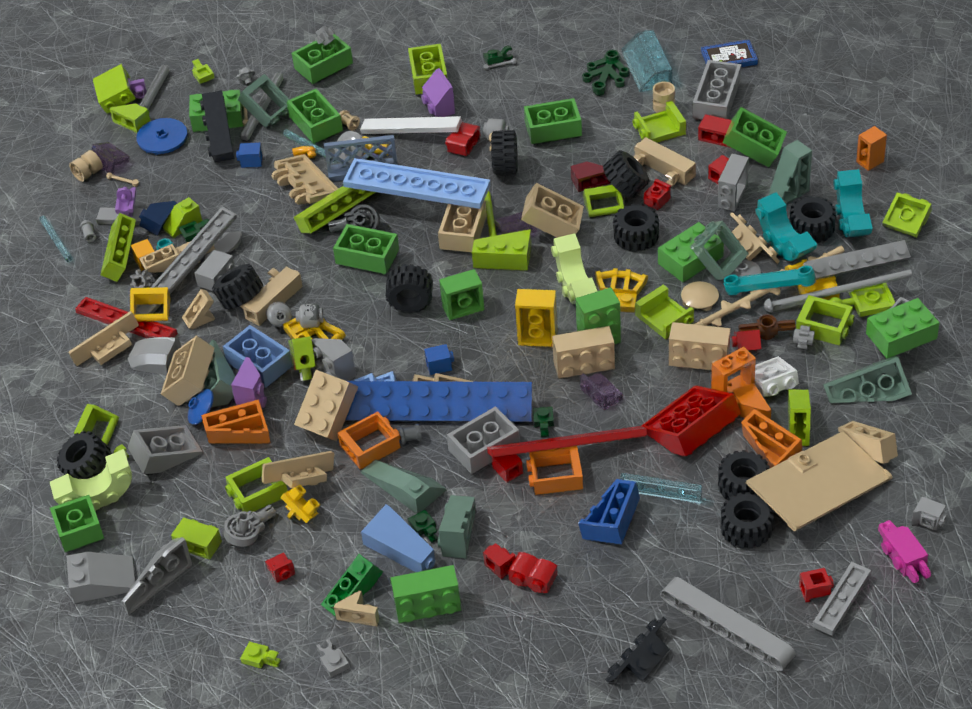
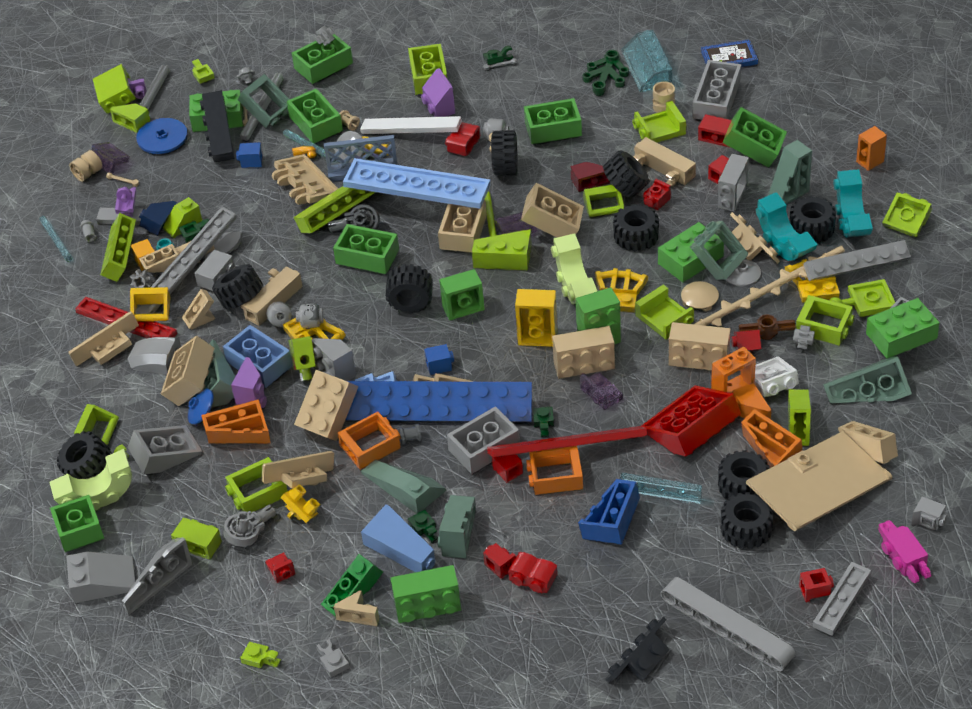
(800, 299): light grey bar -> none
(803, 276): teal piece -> none

